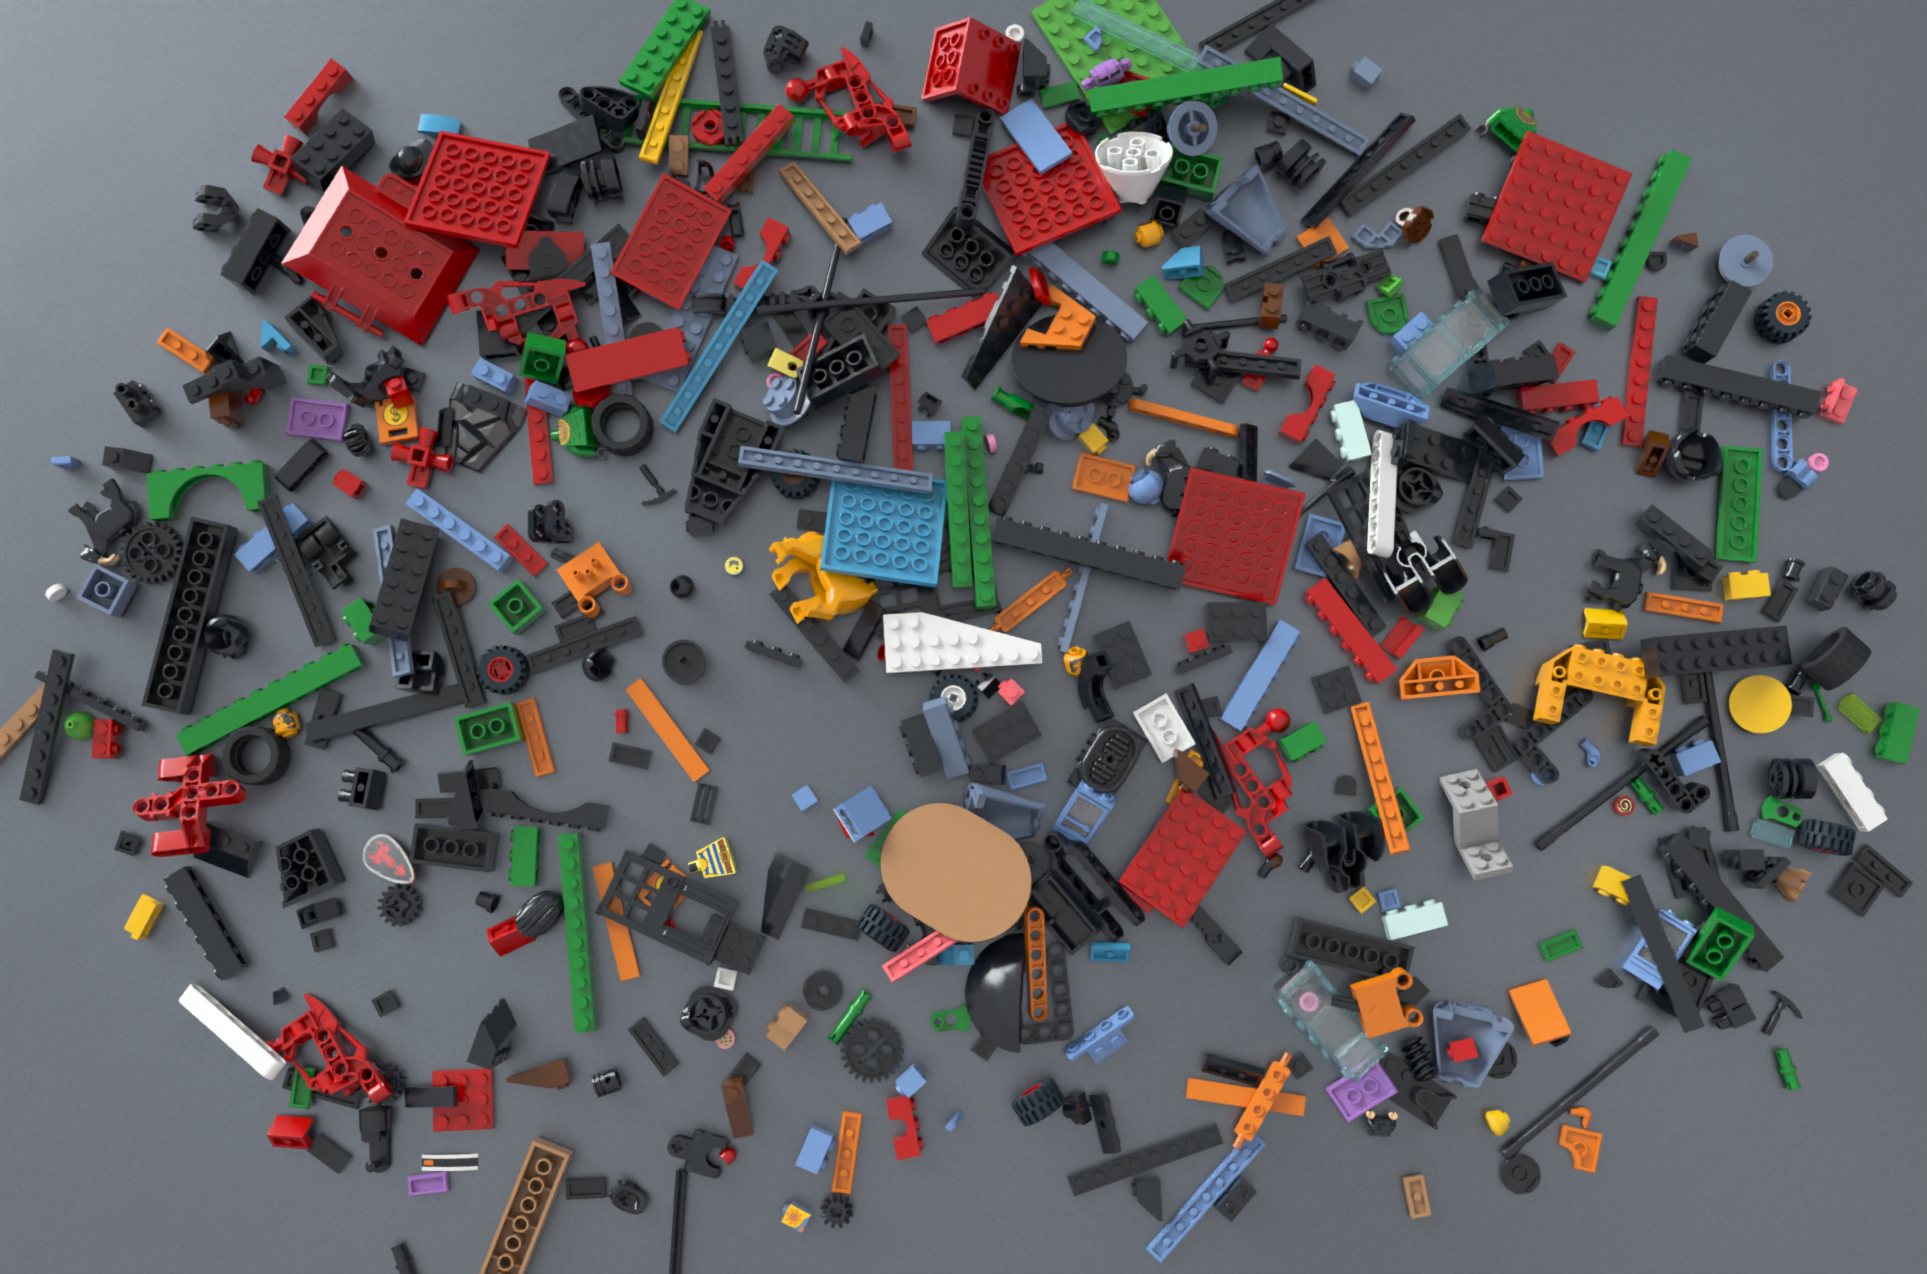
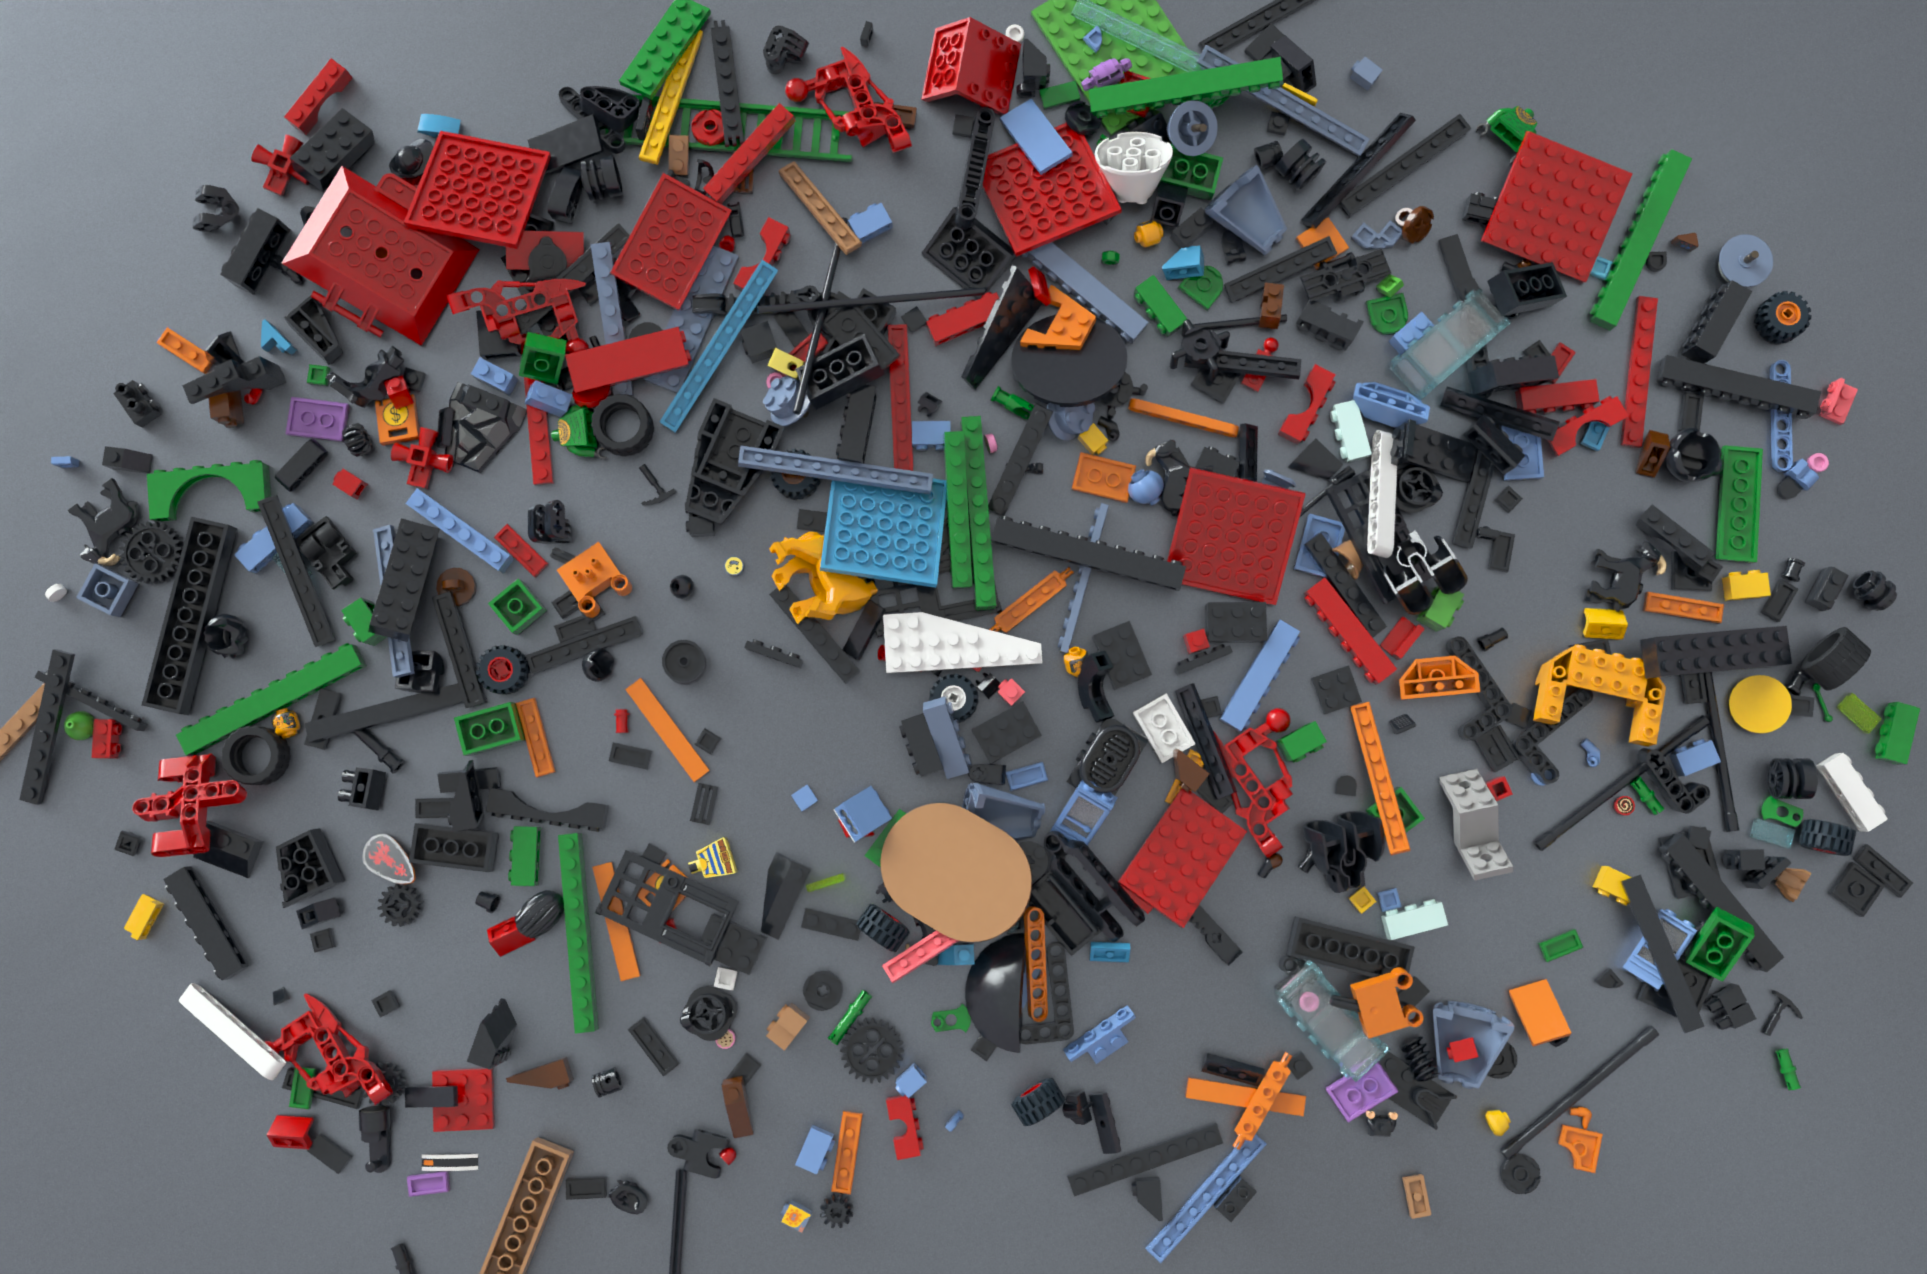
(1402, 724): none -> black slope

